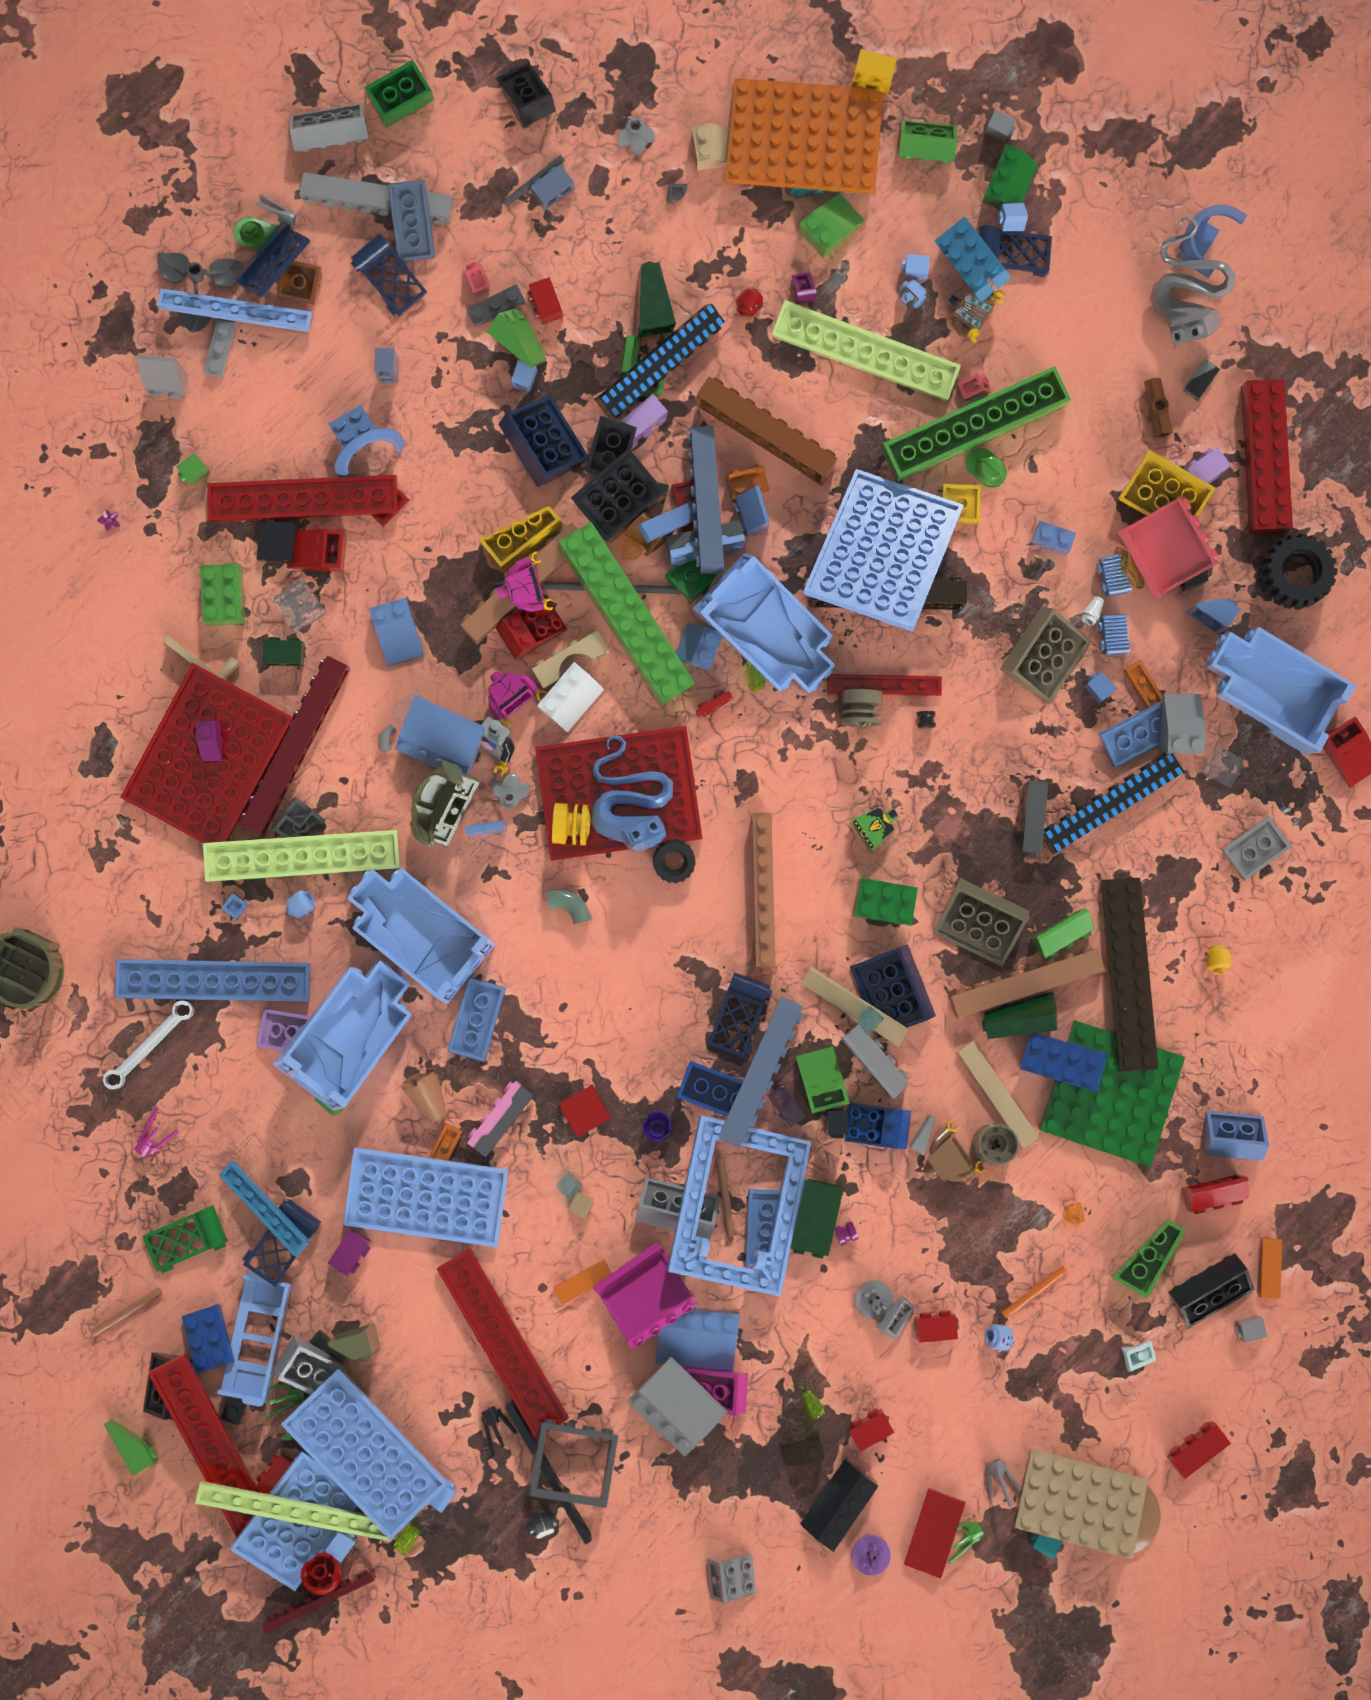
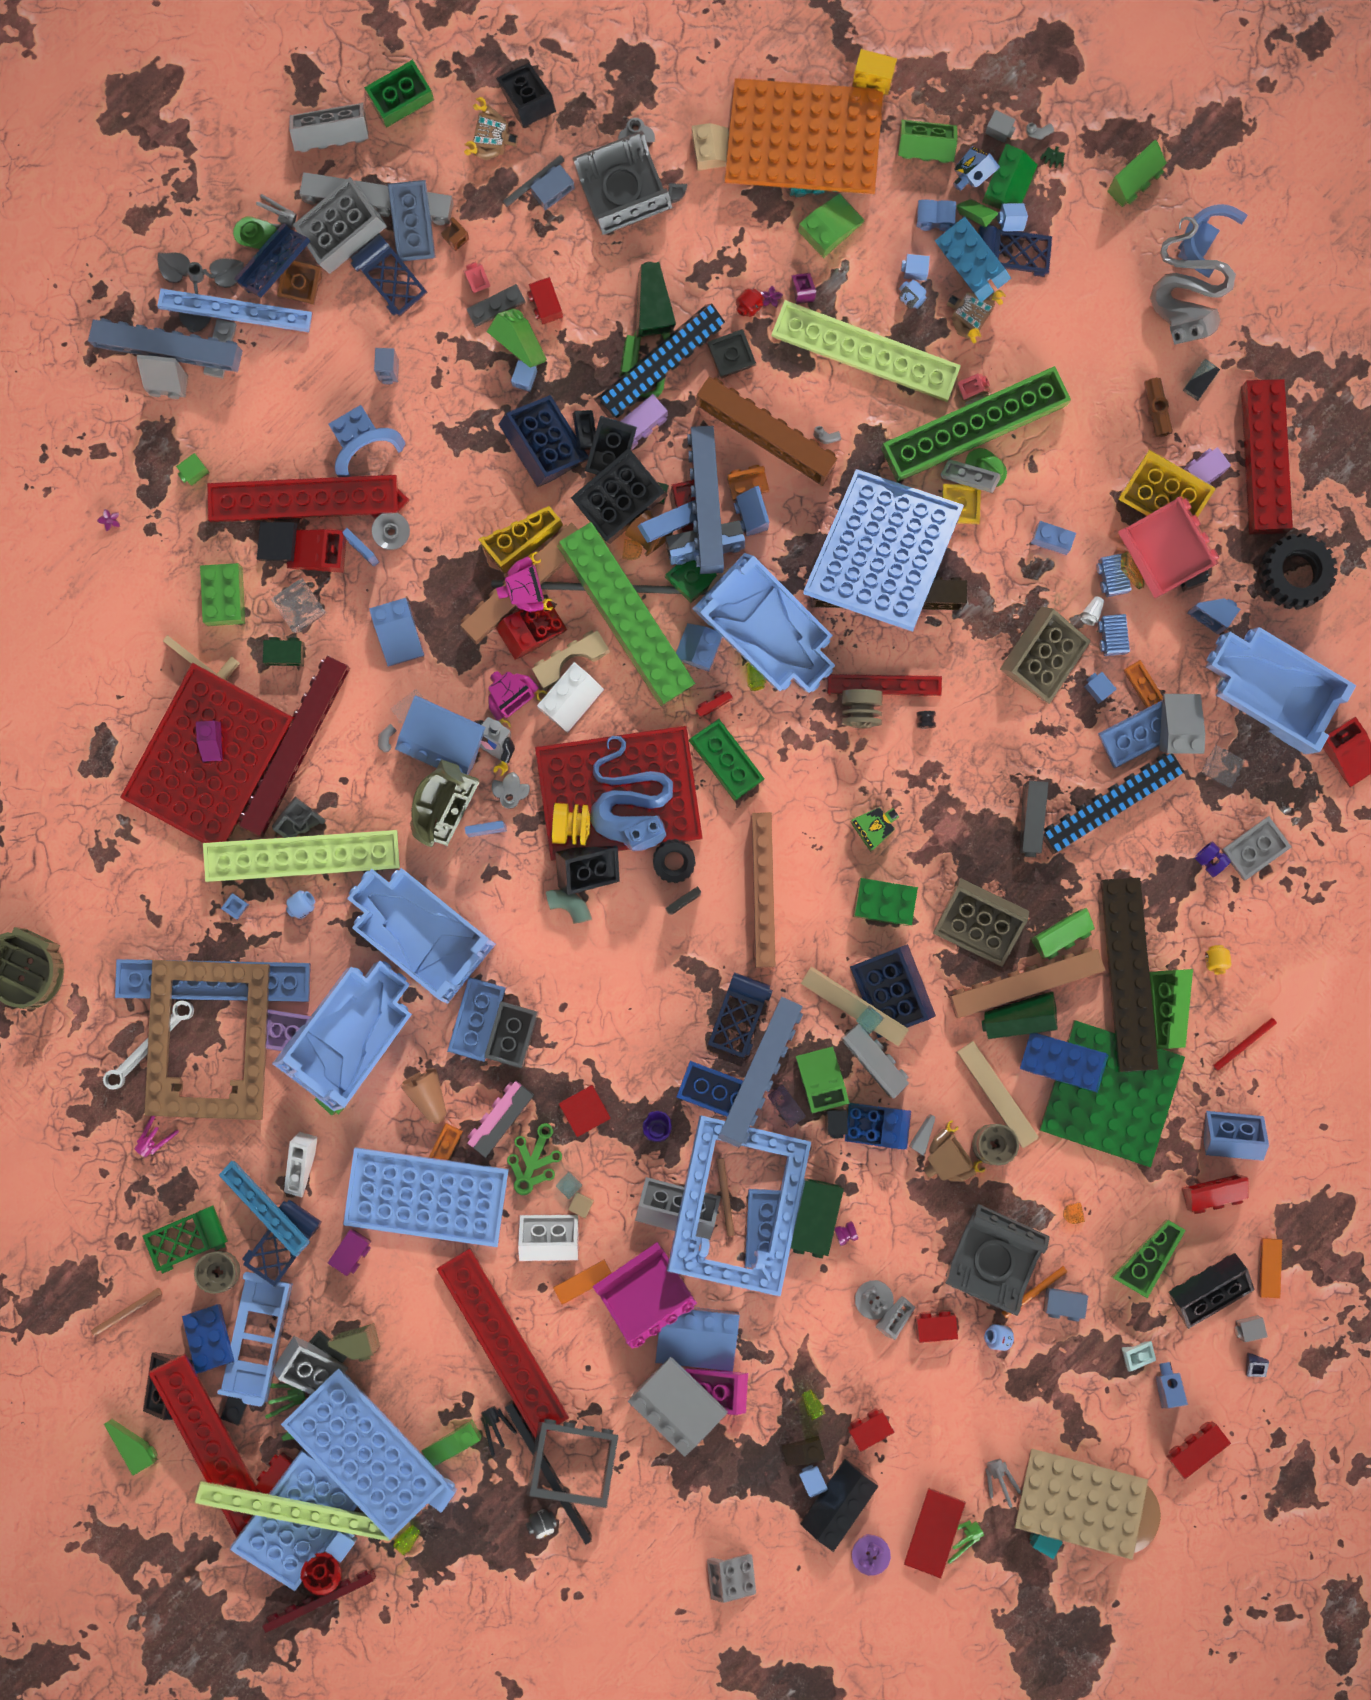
(159, 343): none -> sand blue brick
(209, 1280): none -> dark tan wheel
(247, 1094): none -> medium nougat plate
(299, 1163): none -> white slope
(340, 225): none -> light grey slope
(360, 547): none -> medium blue tile
(388, 521): none -> light grey dish
(452, 1443): none -> bright green slope
(455, 234): none -> dark orange panel
(490, 133): none -> torso
(511, 1034): none -> dark grey brick
(532, 1162): none -> bright green plant
(548, 1237): none -> white slope
(584, 428): none -> black plate
(587, 868): none -> black slope
(621, 183): none -> dark grey panel
(683, 901): none -> pearl dark grey tile
(726, 759): none -> green tile
(731, 353): none -> pearl dark grey plate
(771, 297): none -> magenta plant
(813, 1481): none -> light blue brick
(825, 437): none -> light grey arm
(936, 214): none -> medium blue brick
(970, 476): none -> light grey plate
(974, 168): none -> medium blue torso
(976, 212): none -> bright green slope
(996, 1259): none -> dark grey panel
(1039, 133): none -> light grey arm
(1053, 156): none -> dark green piece
(1065, 1303): none -> sand blue brick
(1138, 175): none -> bright green slope
(1171, 1006): none -> bright green wedge
(1174, 1395): none -> medium blue torso
(1207, 854): none -> dark purple wheel
(1244, 1044): none -> red bar
(1256, 1366): none -> dark blue slope

